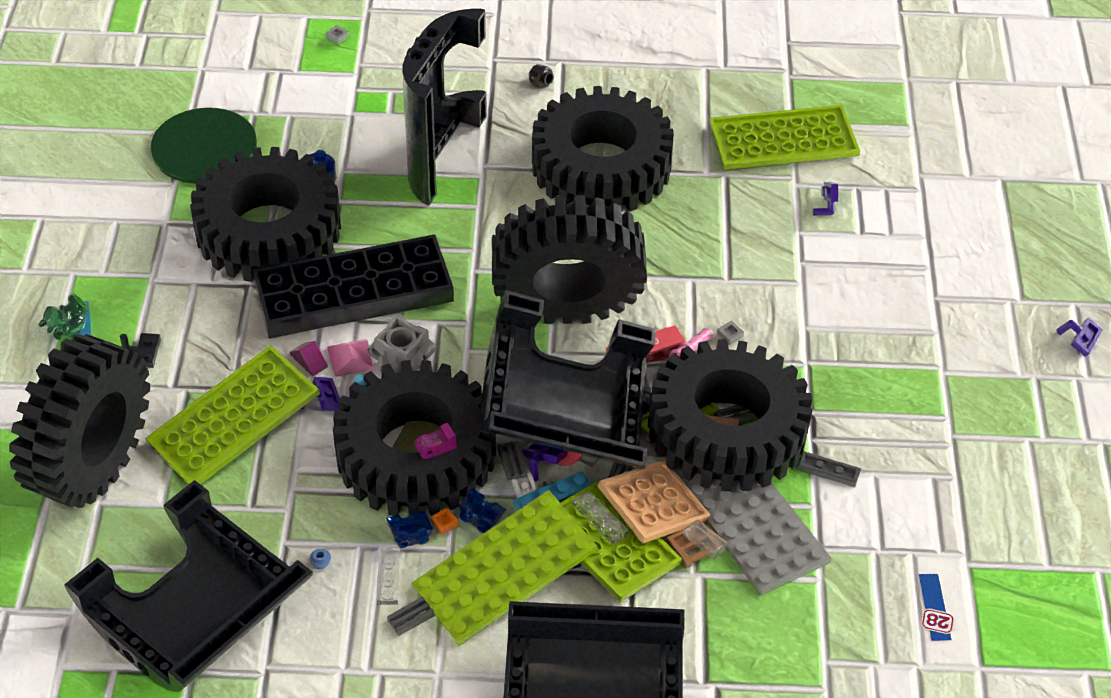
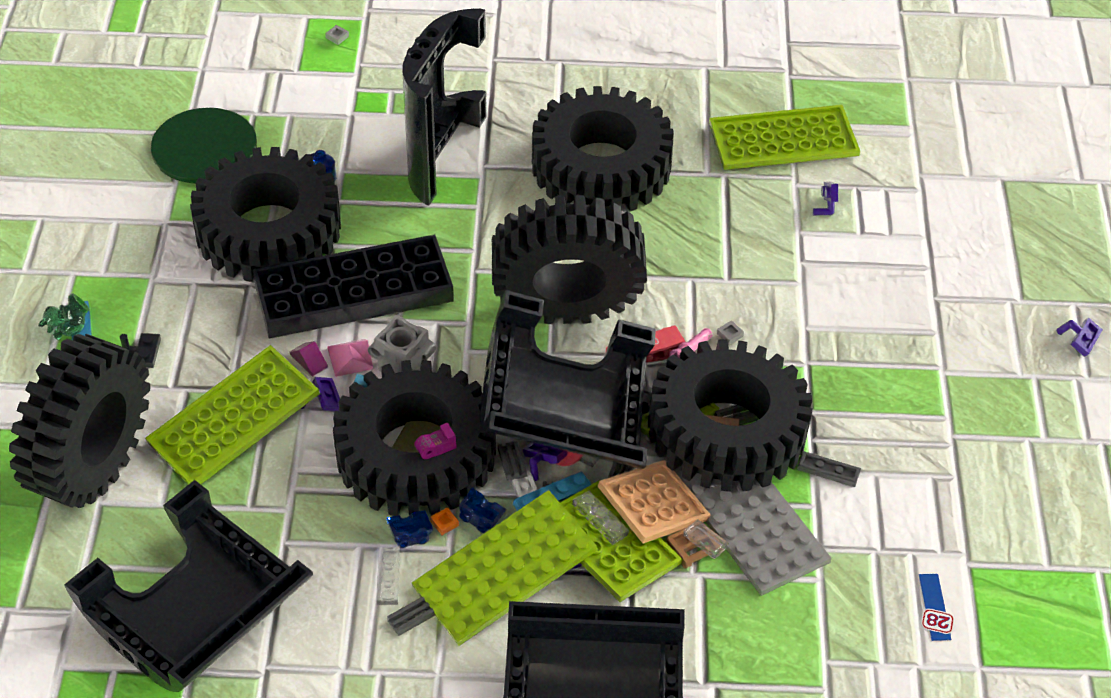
(320, 563): medium blue plate -> none
(541, 75): black head -> none

